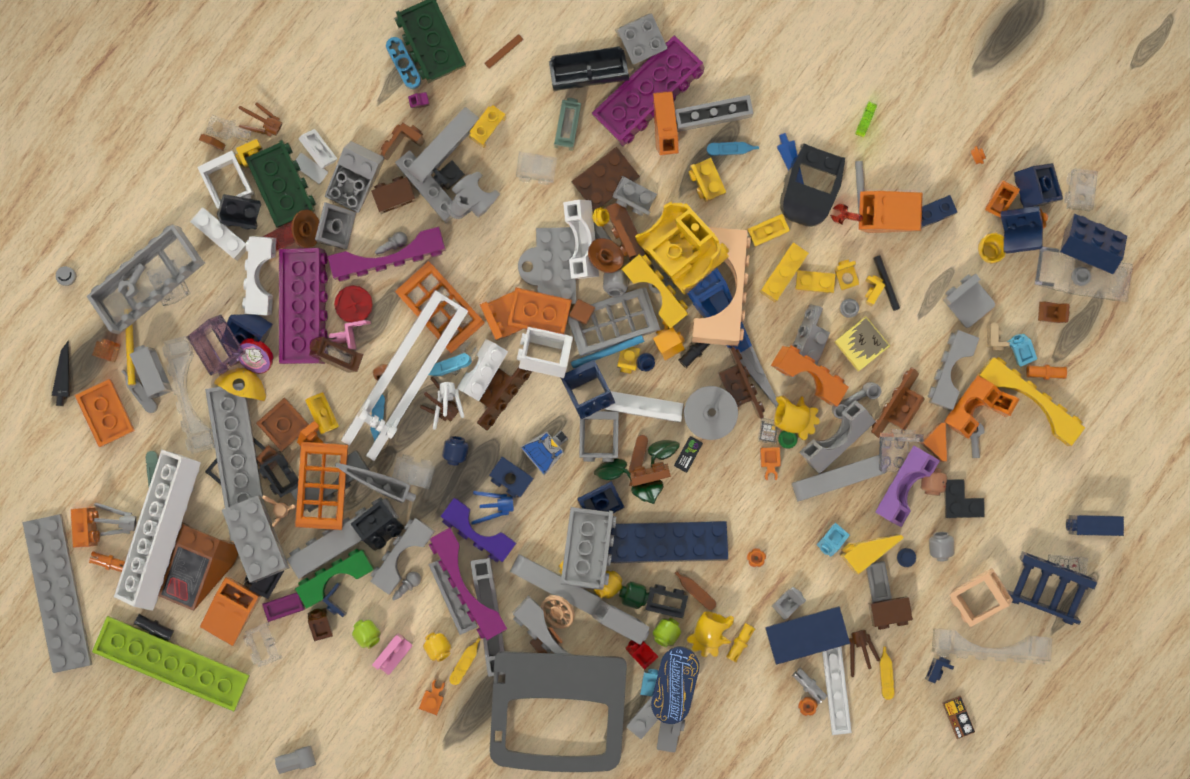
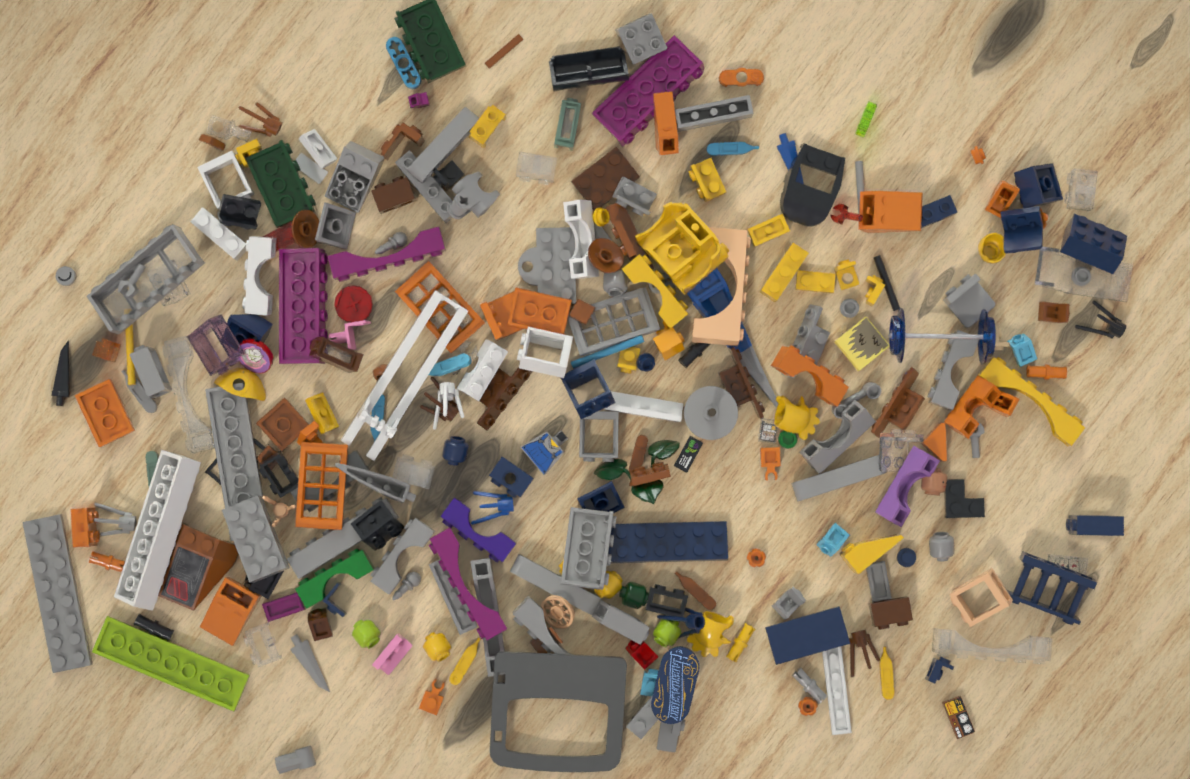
(306, 657): none -> light grey bar
(693, 621): none -> dark blue plant
(754, 77): none -> orange piece
(986, 336): none -> clear blue axle
(1114, 327): none -> black plant

